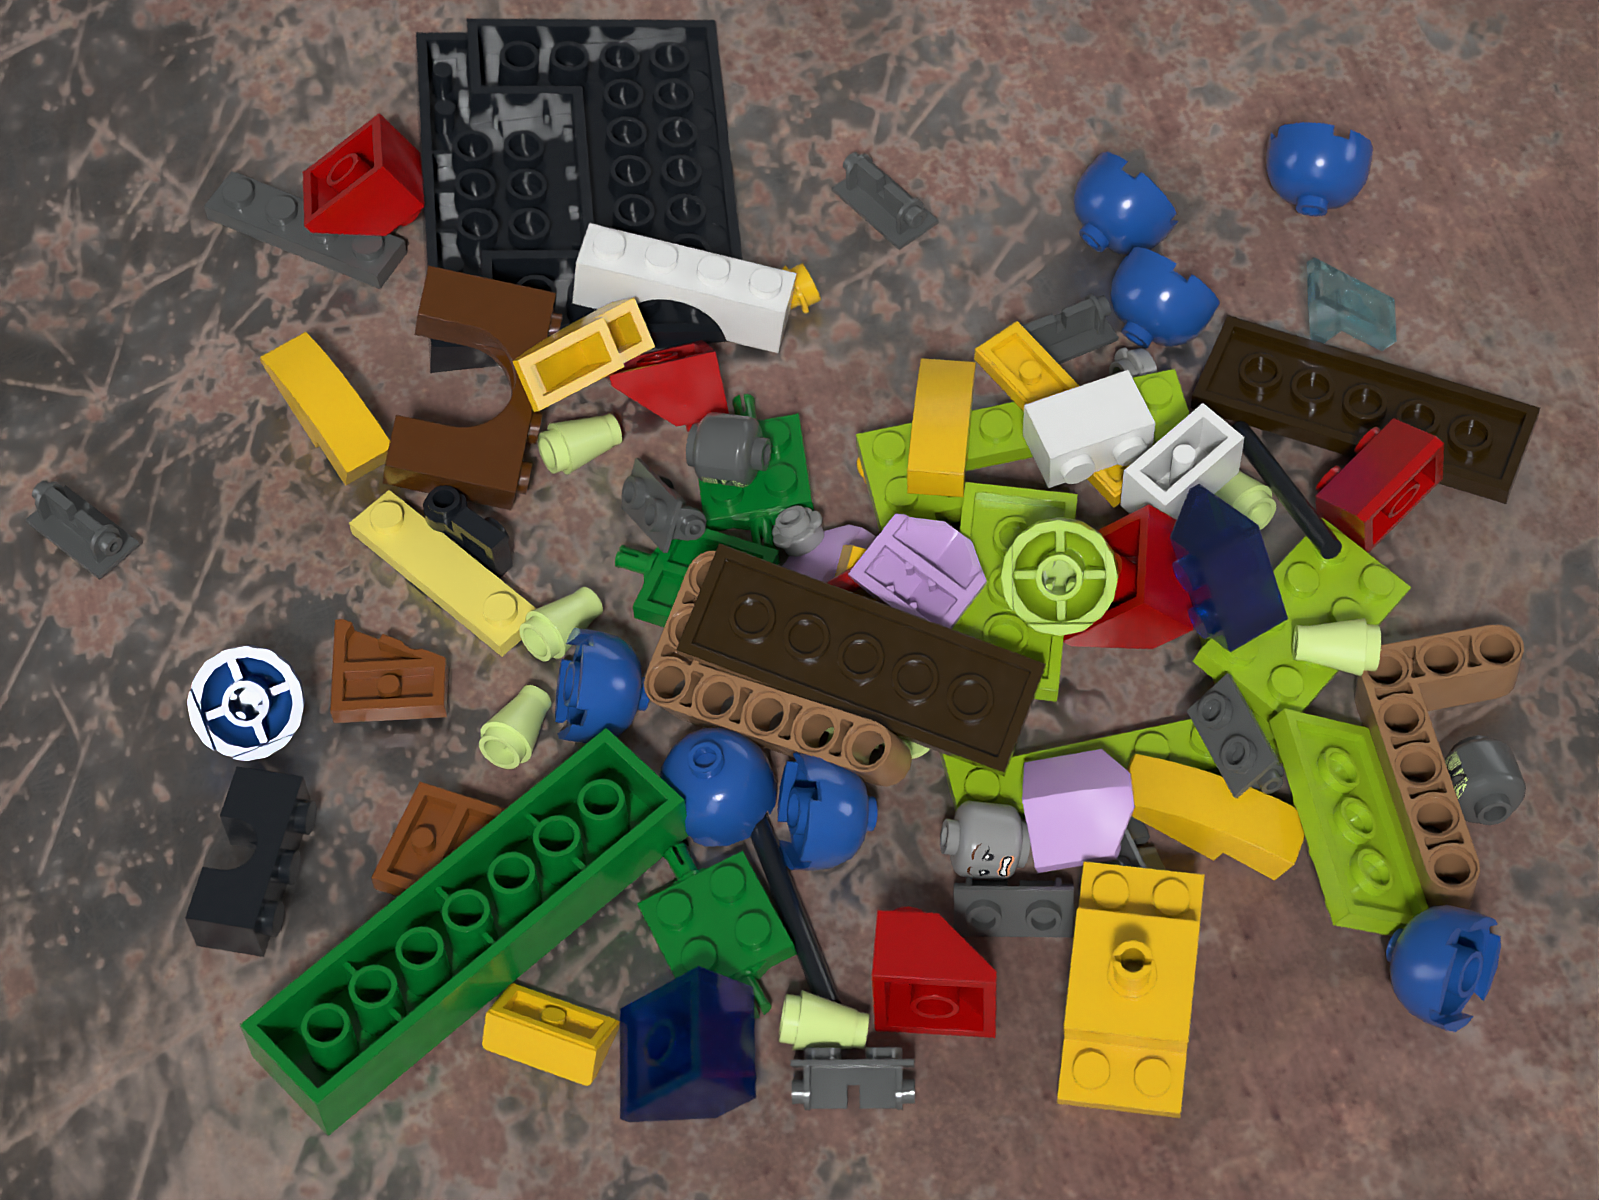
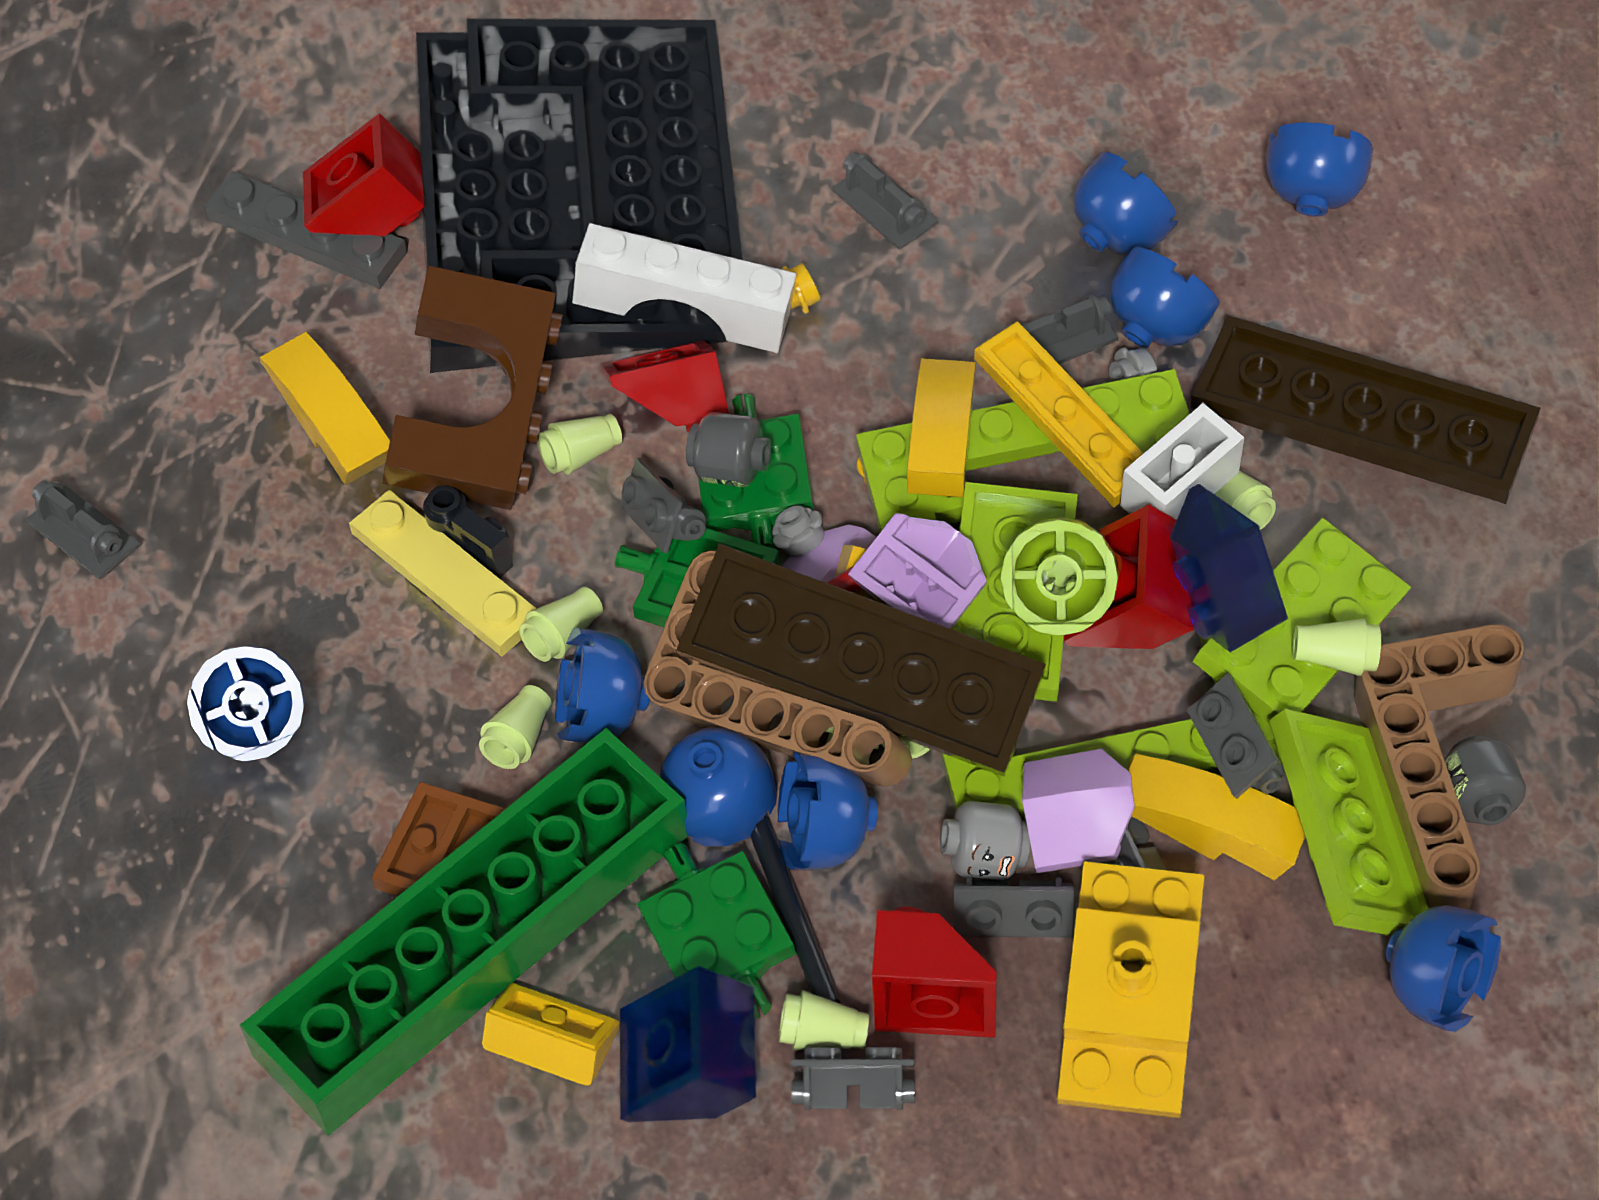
(244, 904): black arch -> none
(384, 679): dark orange wing -> none
(583, 353): yellow slope -> none
(1088, 429): white brick -> none
(1288, 493): black bar -> none
(1348, 305): clear light blue slope -> none
(1381, 482): red slope -> none

